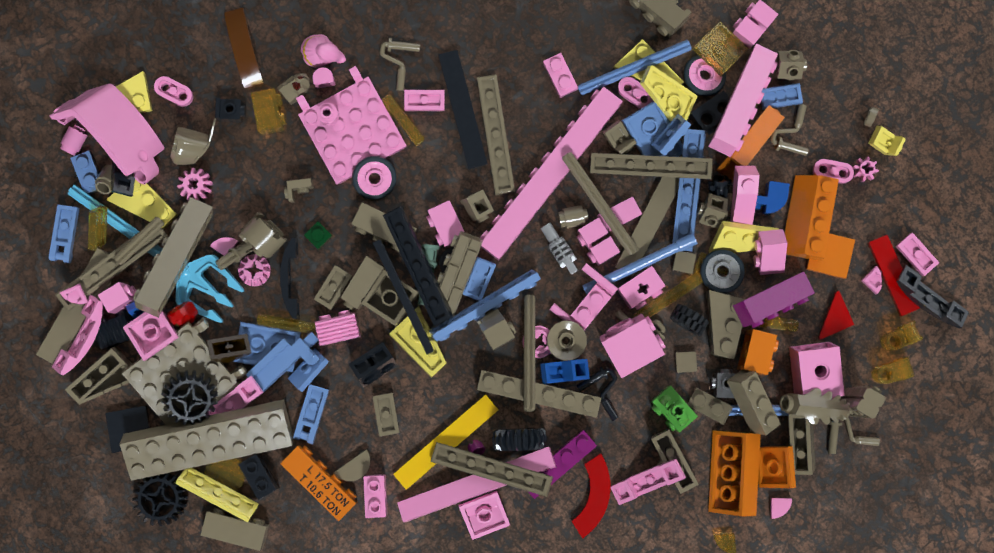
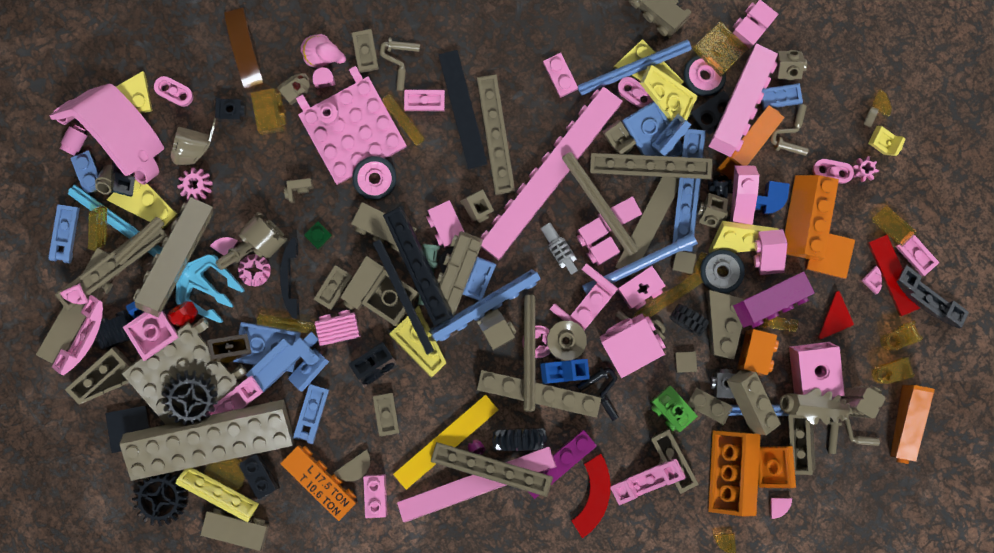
(117, 297): bright pink brick -> none
(365, 51): none -> dark tan plate
(484, 515): bright pink slope -> none
(573, 217): dark tan brick -> none
(882, 103): none -> clear yellow tile
(894, 226): none -> clear yellow tile
(911, 422): none -> orange slope

